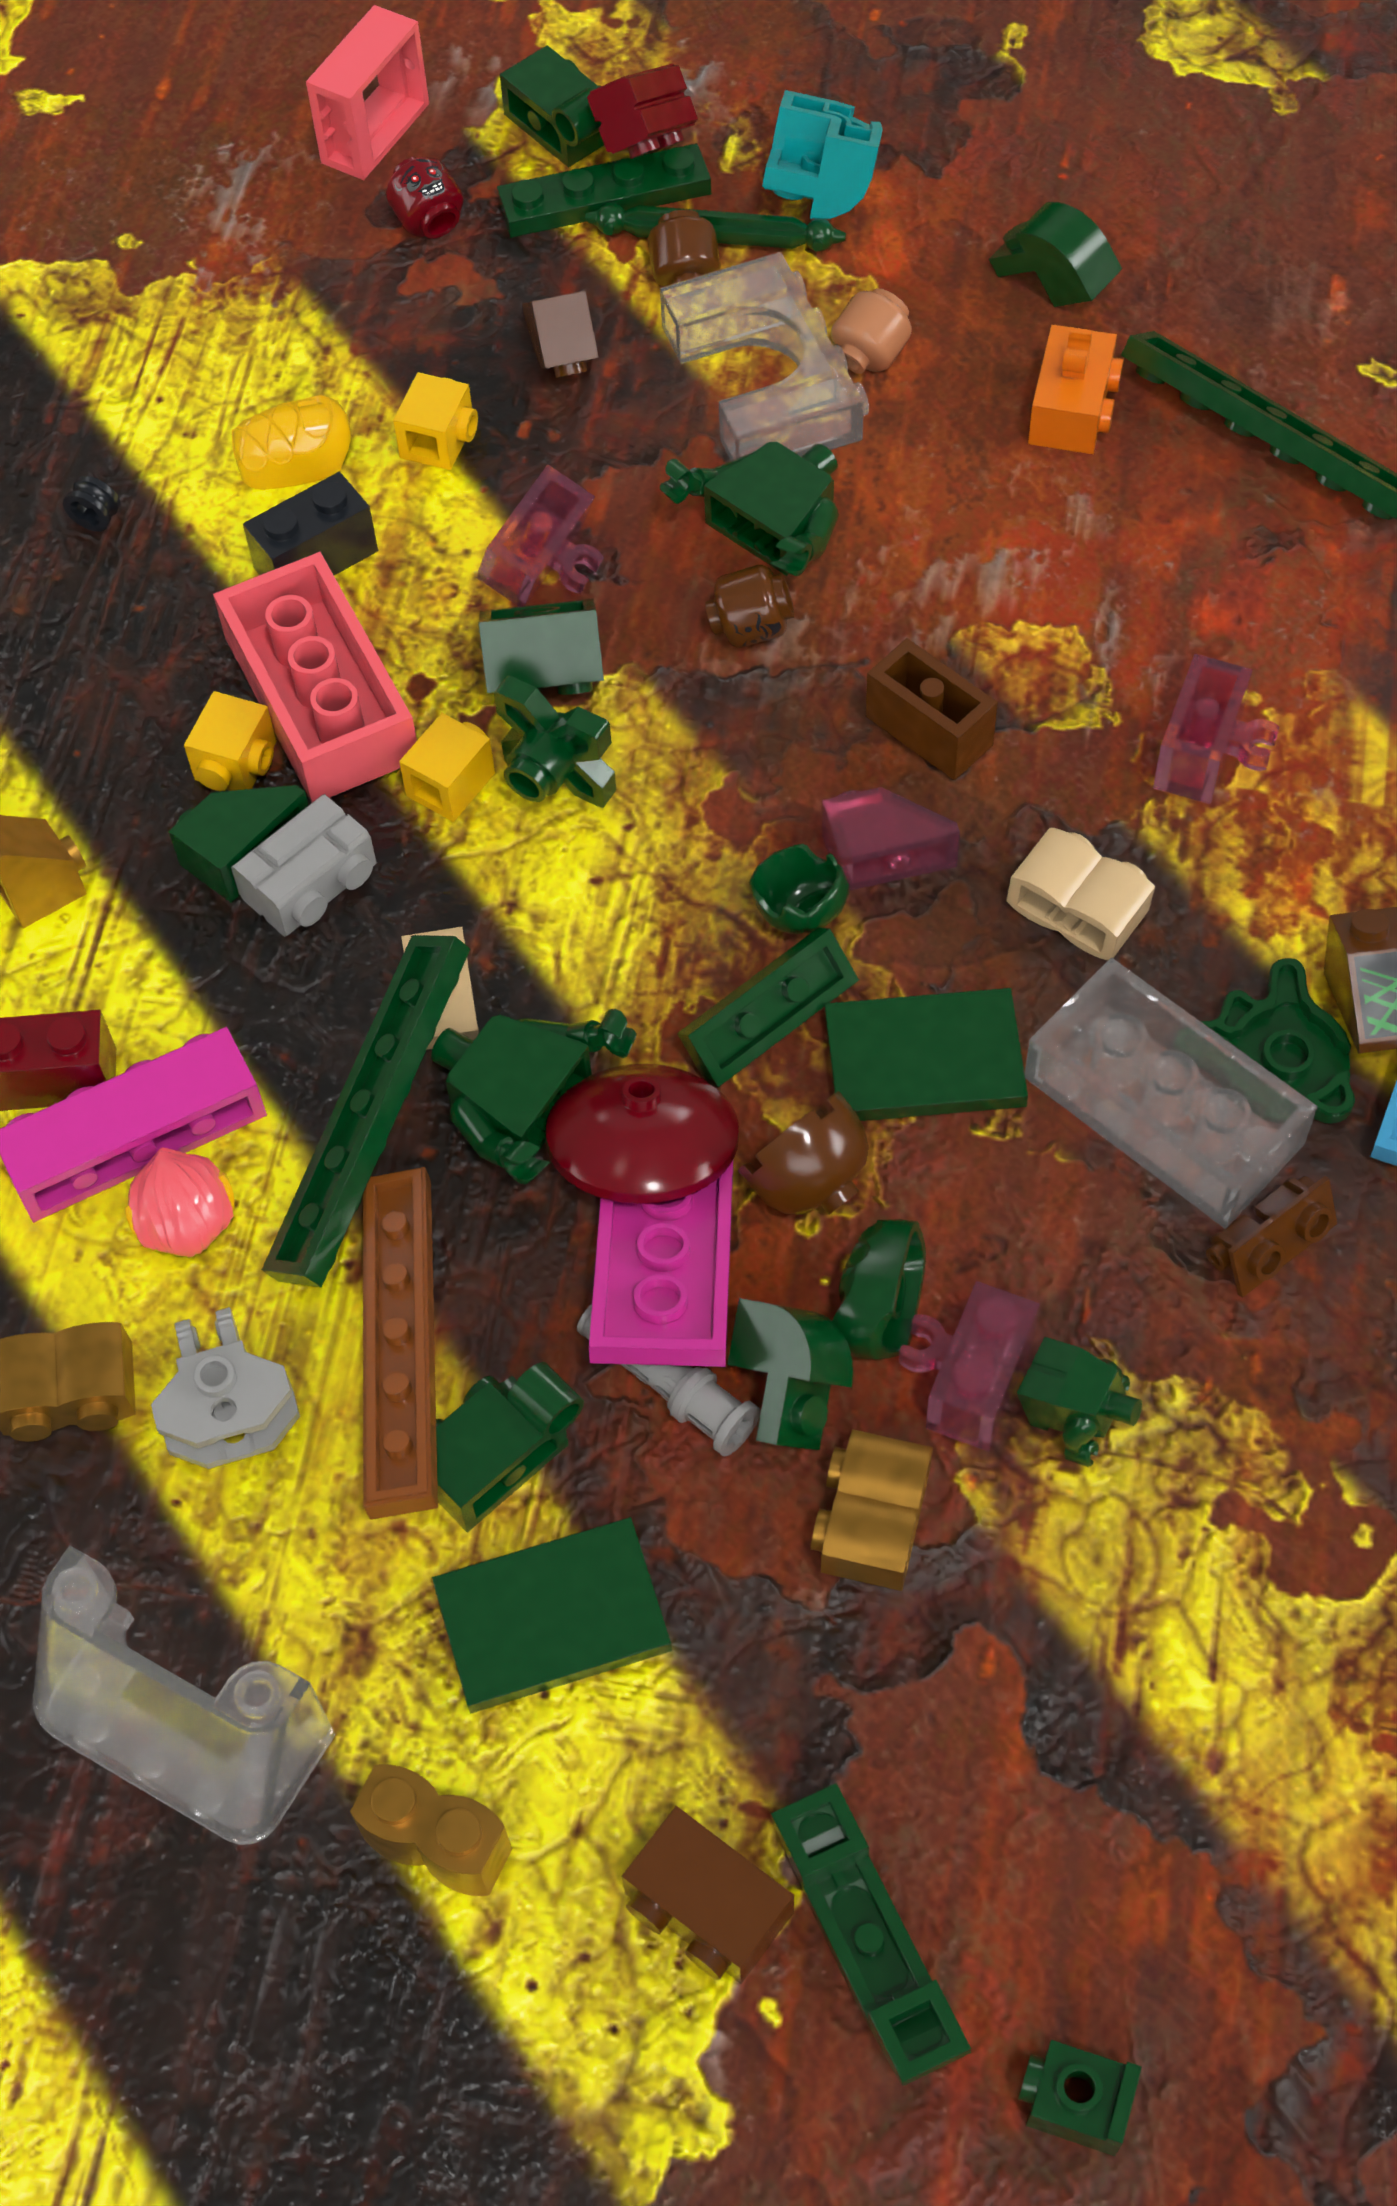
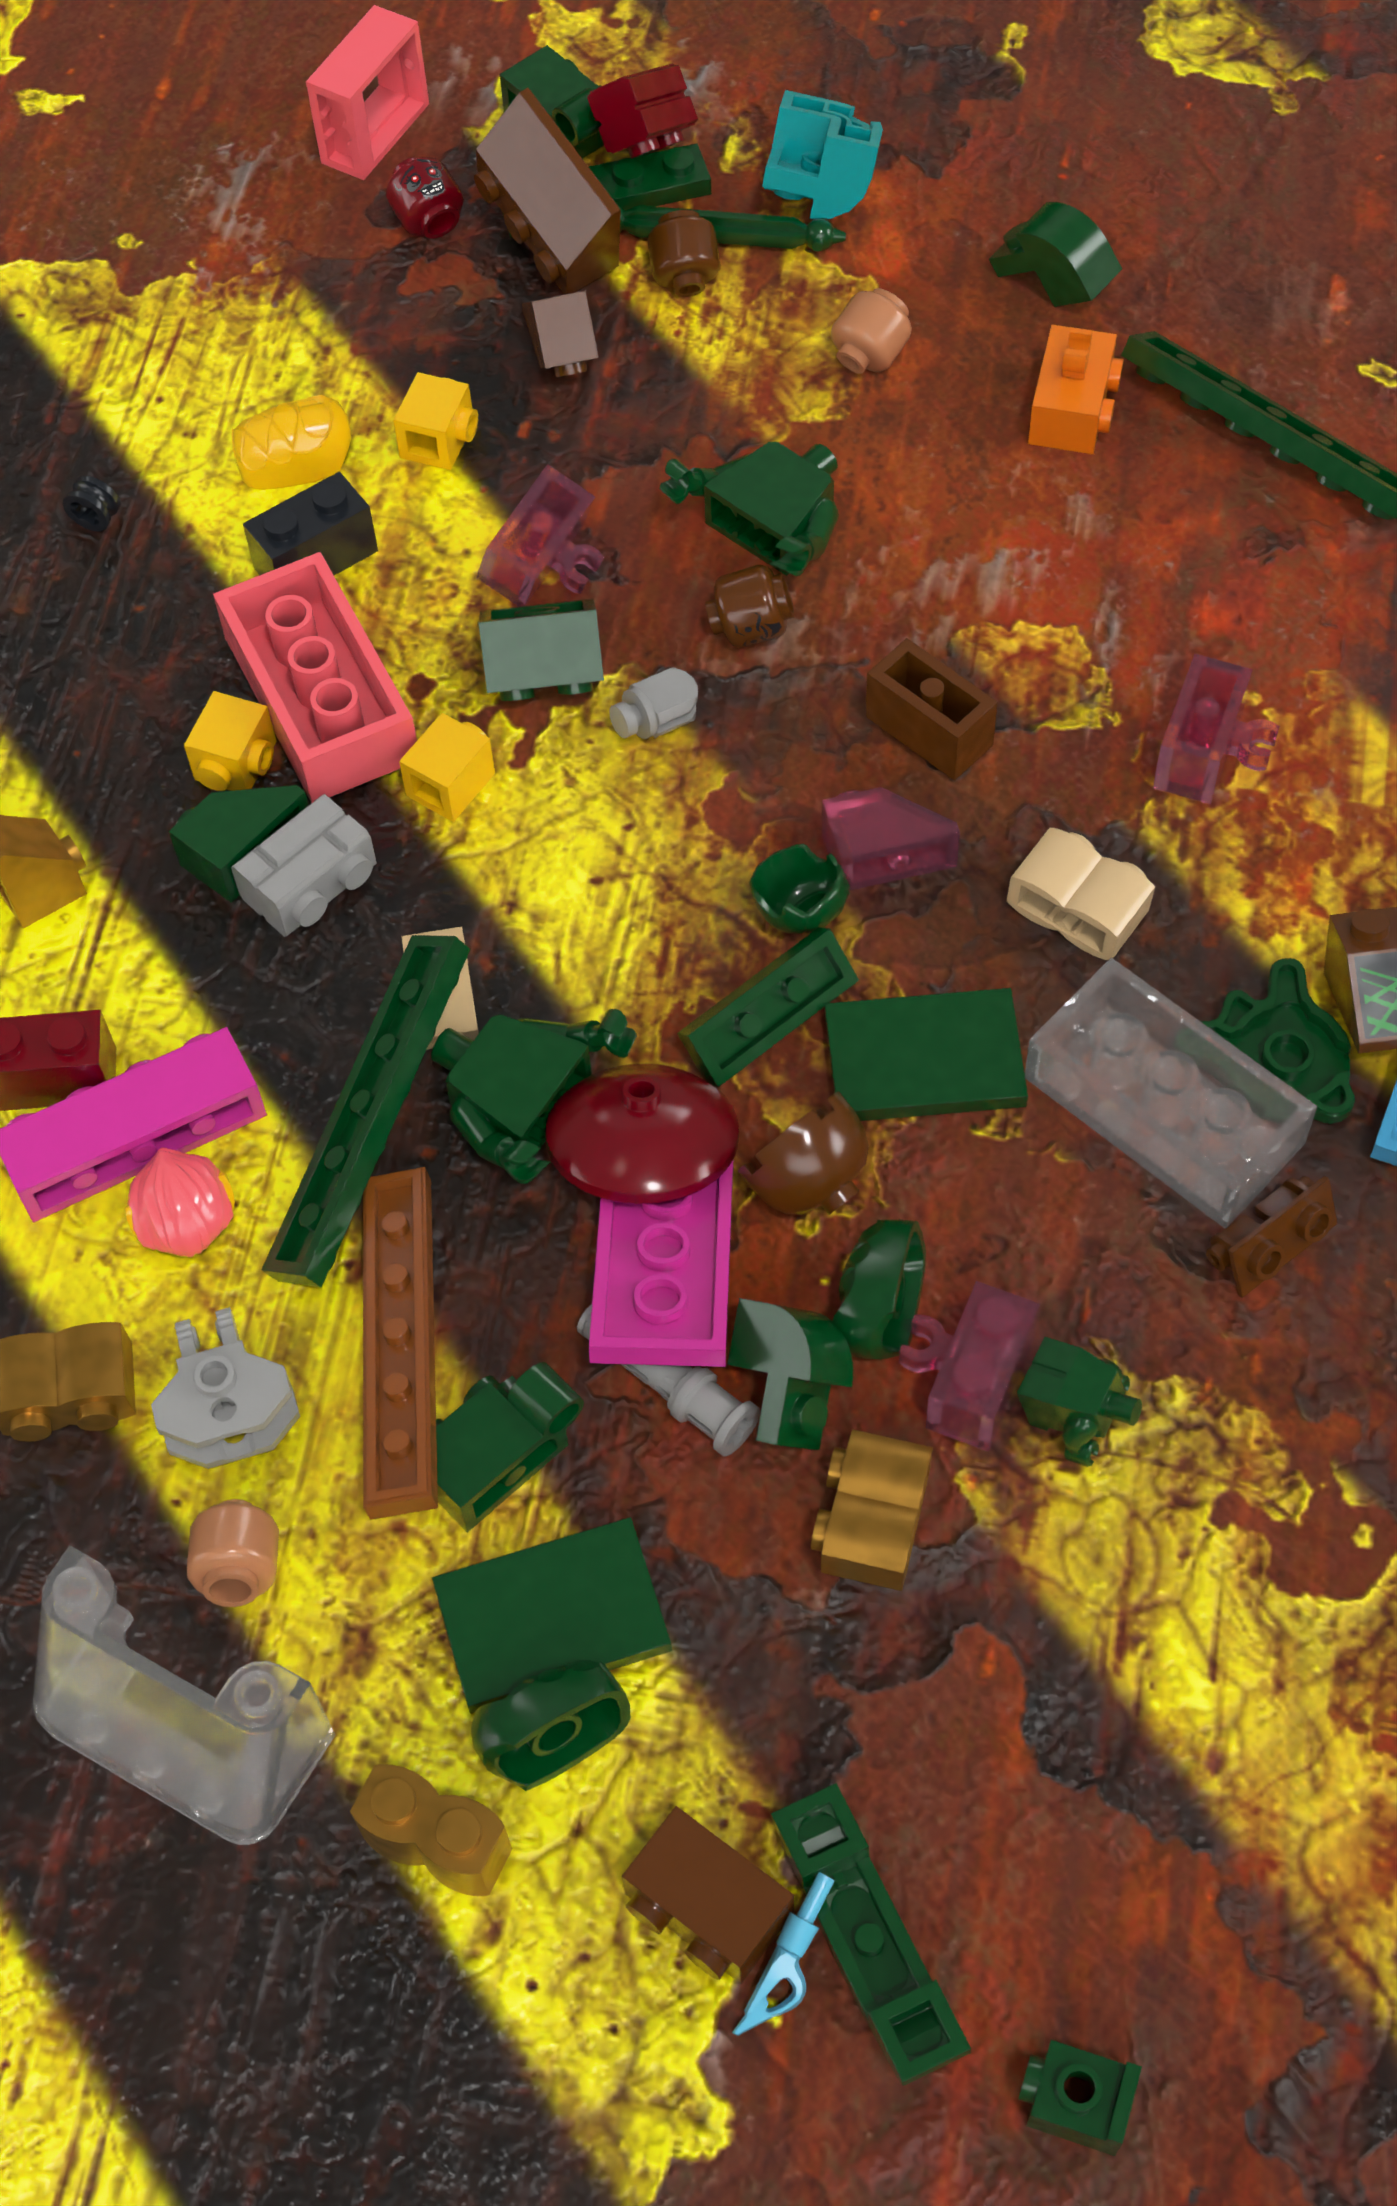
(232, 1553): none -> nougat head
(548, 196): none -> slope
(550, 1723): none -> dark green piece
(553, 746): dark green plant -> none
(656, 705): none -> light grey arm
(768, 308): clear arch -> none
(784, 1962): none -> medium azure hand

